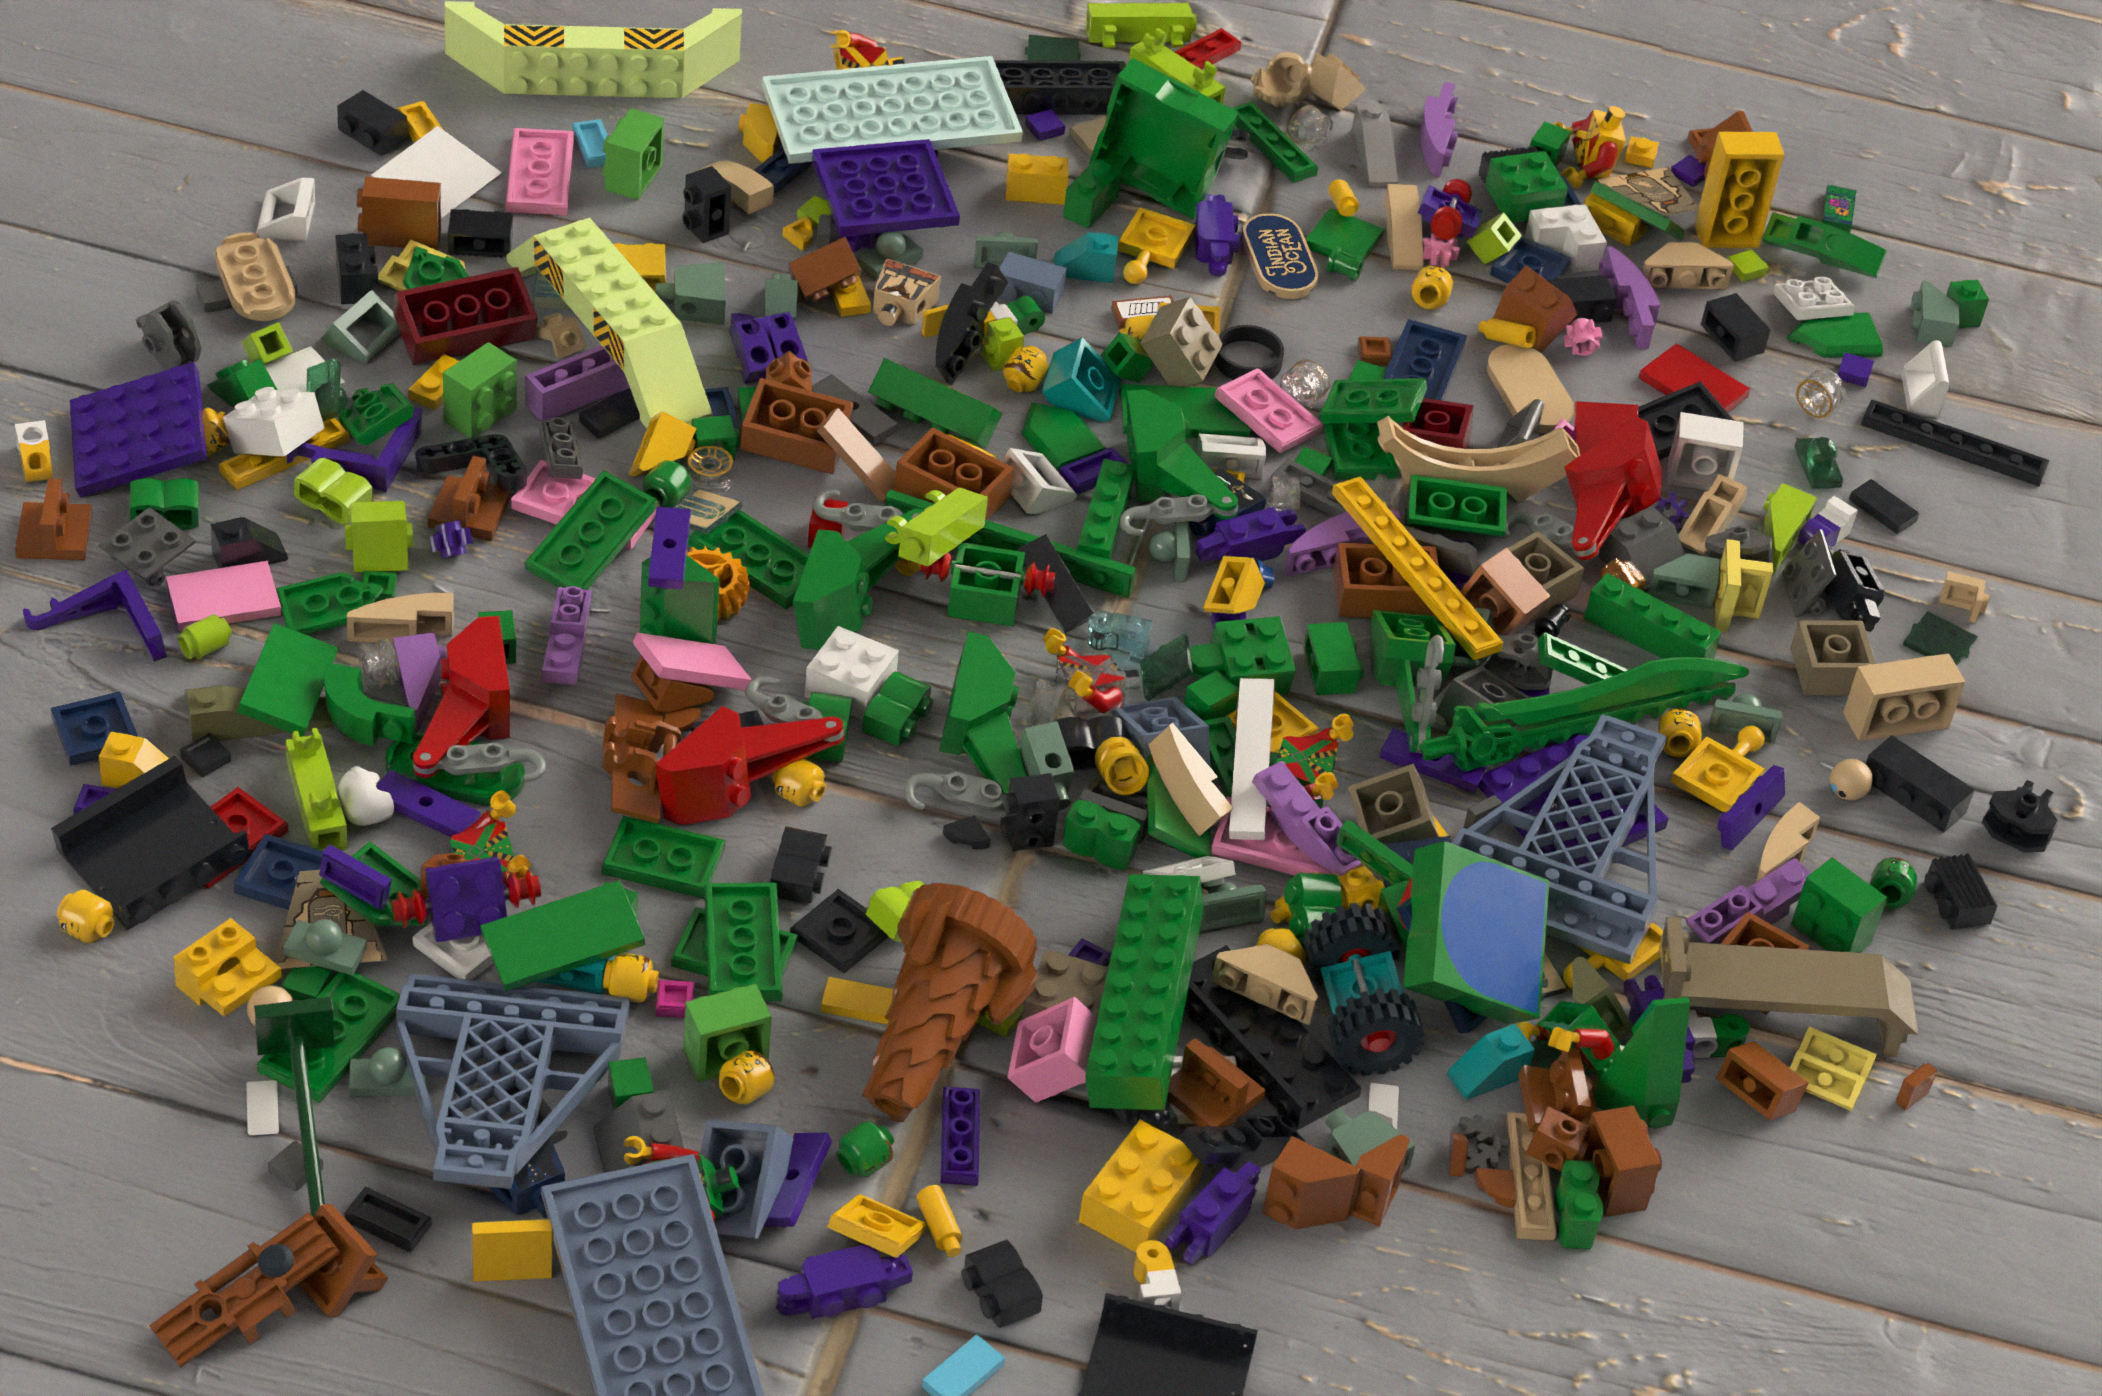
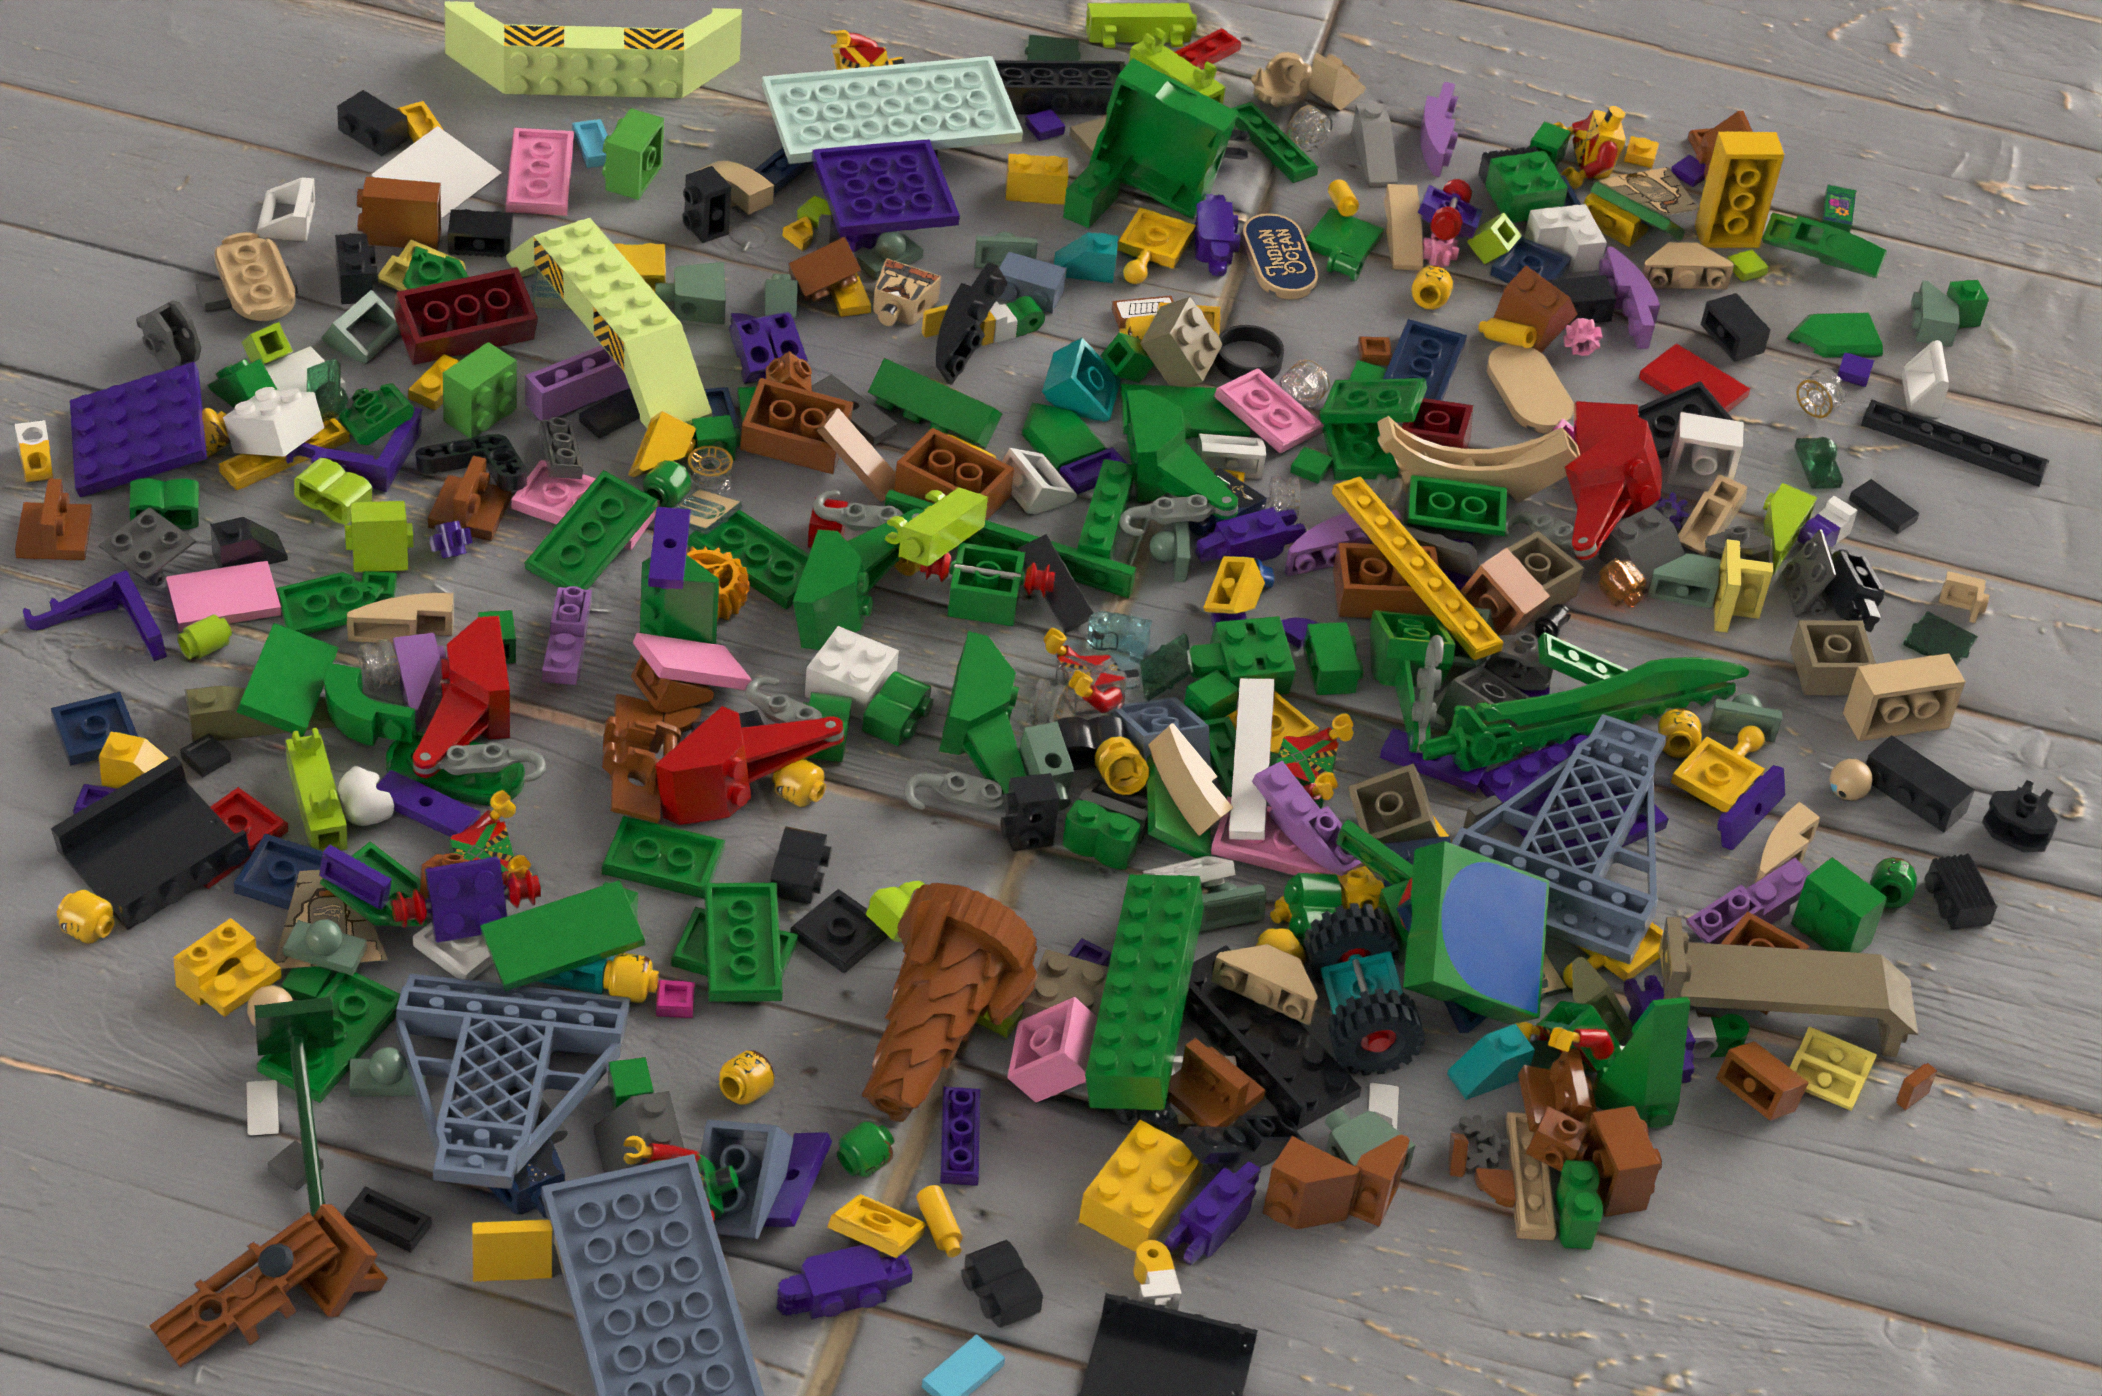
(562, 332): tan bracket -> none
(724, 1027): bright green brick -> none
(759, 131): yellow slope -> none
(856, 1000): yellow tile -> none
(968, 832): black tile -> none
(1001, 340): lime brick -> none
(1025, 369): yellow head -> none
(1295, 630): none -> dark purple tile
(1314, 488): dark grey plate -> none
(1523, 425): dark grey tile -> none
(1649, 621): green brick -> none
(1813, 299): white tile -> none

